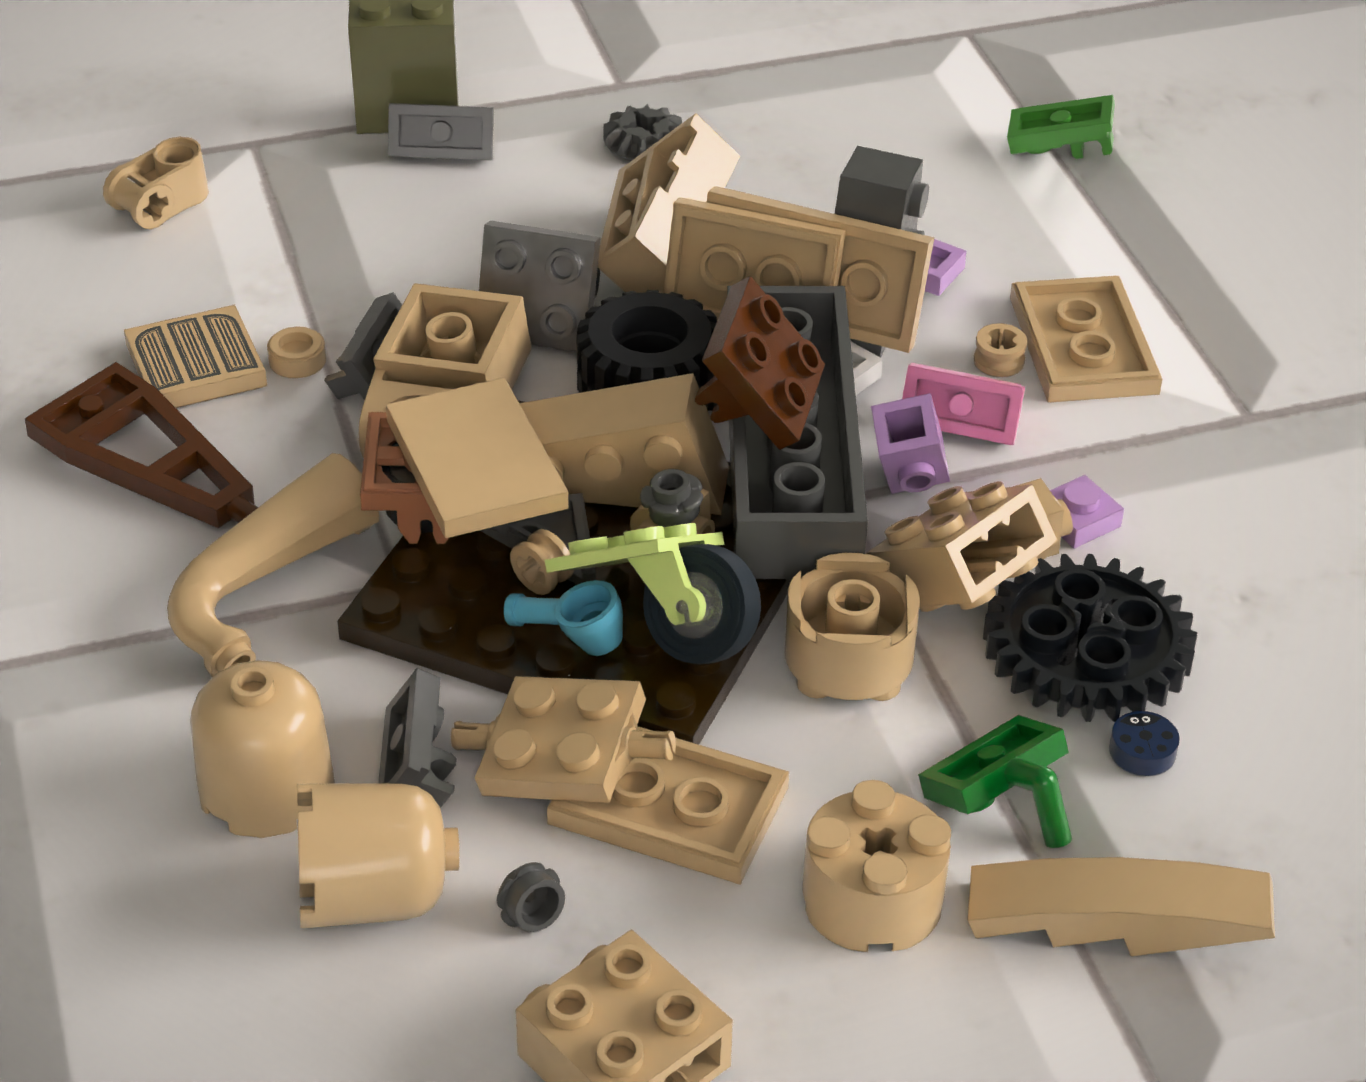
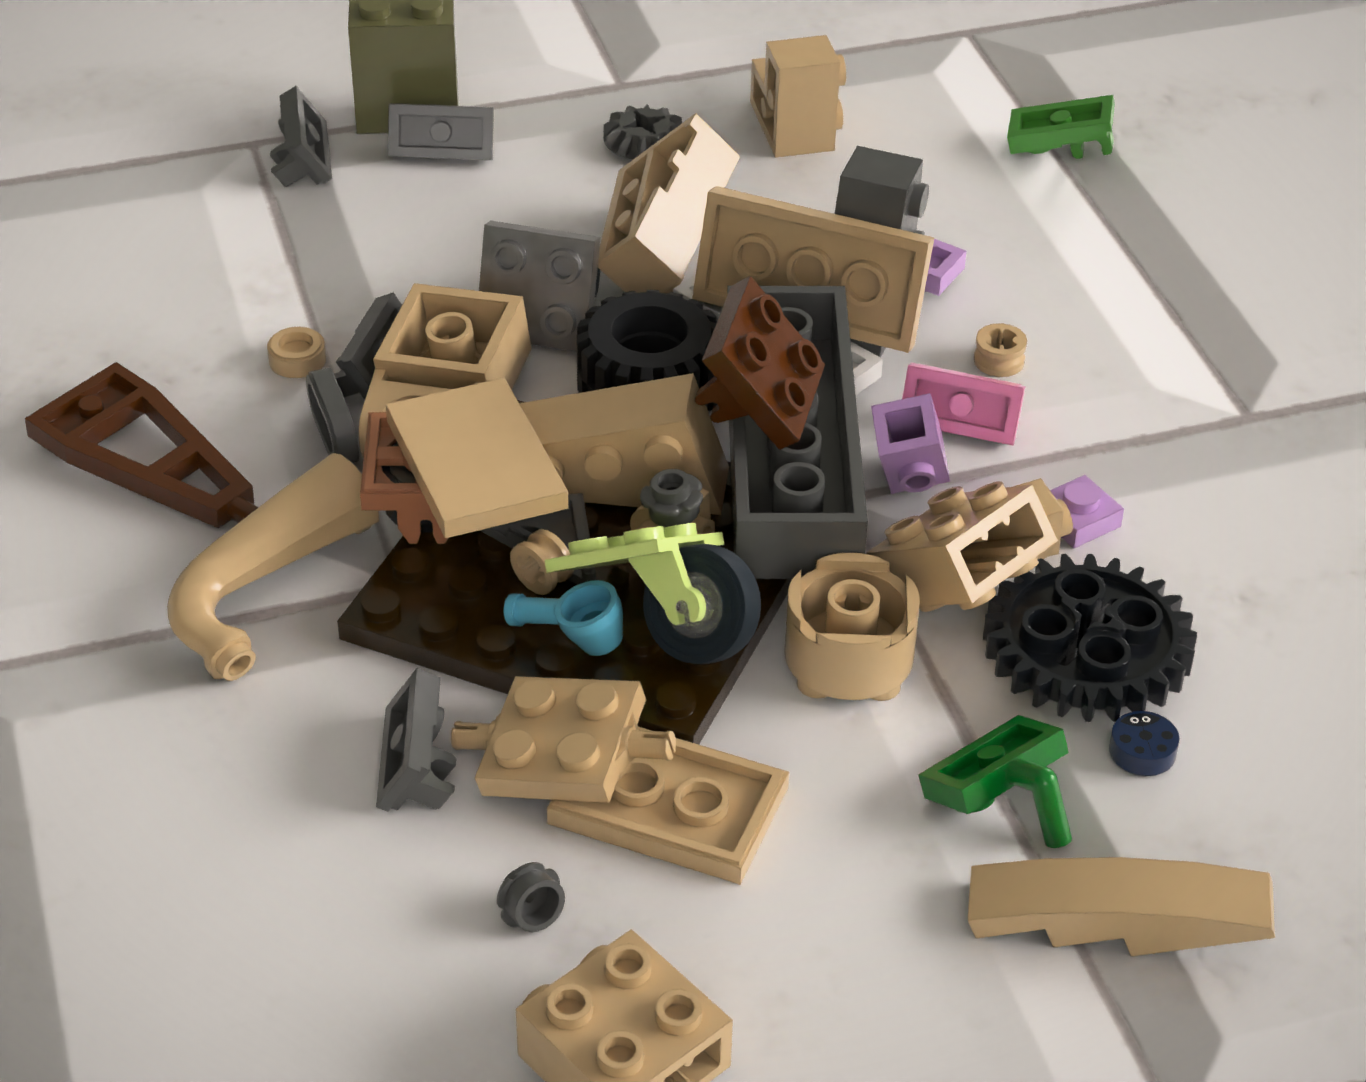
(165, 182): tan piece -> none
(197, 356): tan tile -> none
(253, 741): tan cylinder -> none
(305, 141): none -> dark grey plate
(332, 414): none -> dark grey tile
(371, 852): tan cylinder -> none
(724, 244): tan tile -> none
(798, 95): none -> tan brick
(875, 868): tan brick -> none
(1085, 339): tan tile -> none

